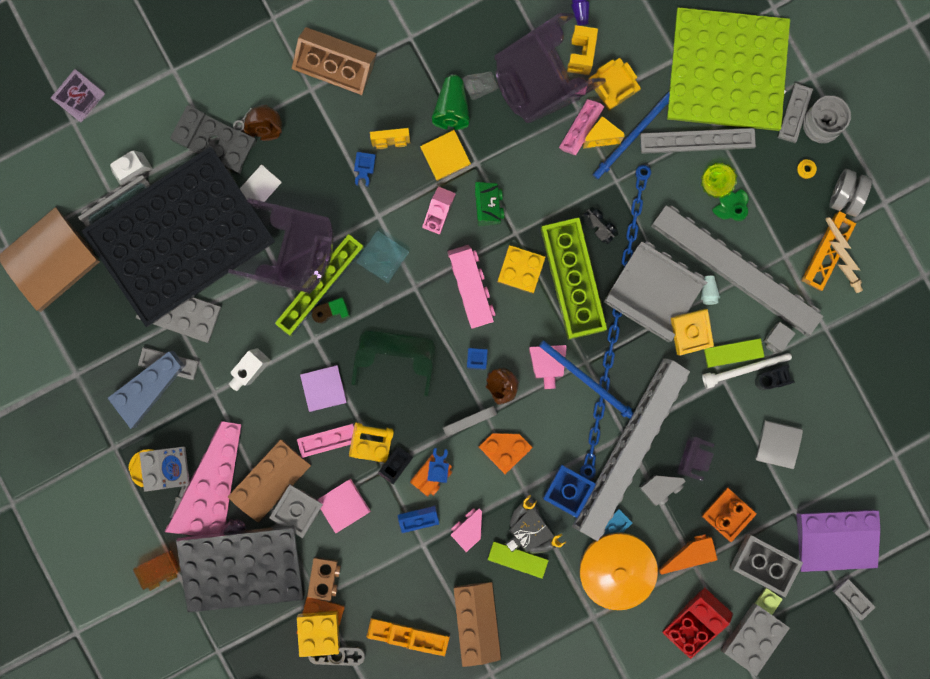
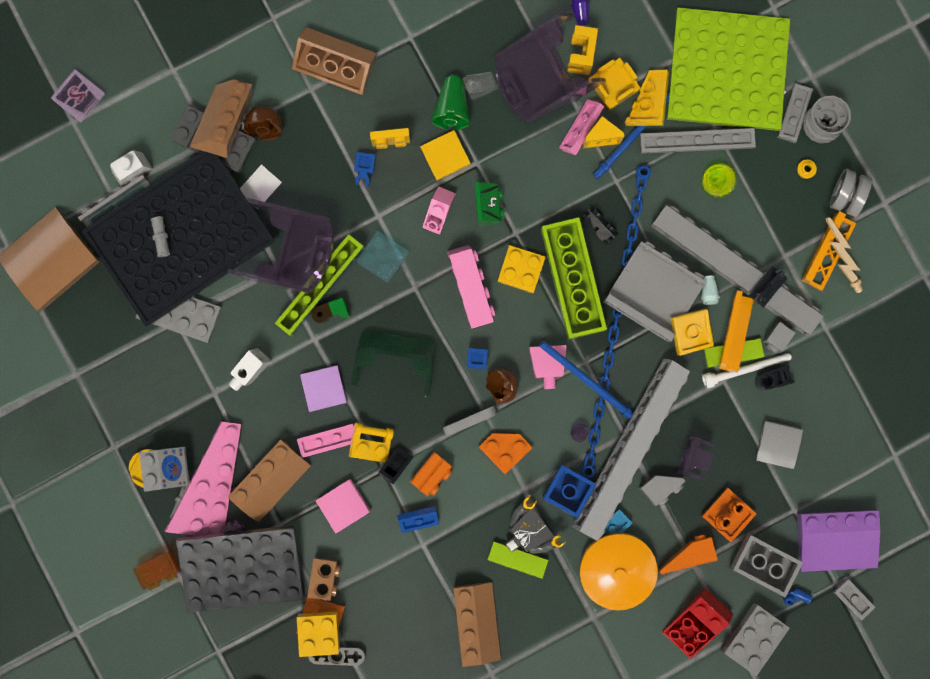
(142, 392): sand blue wedge -> none
(150, 356): light grey tile -> none
(160, 237): none -> light grey pin
(223, 118): none -> medium nougat slope
(296, 509): light grey panel -> none
(407, 637): light orange slope -> none
(438, 470): blue plate -> none
(469, 531): bright pink slope -> none
(579, 432): none -> clear purple plate
(651, 102): none -> yellow wing
(730, 203): green plate -> none
(736, 333): none -> light orange fence
(768, 286): none -> black hinge
(768, 601): yellowish green plate -> none
(795, 595): none -> blue arm

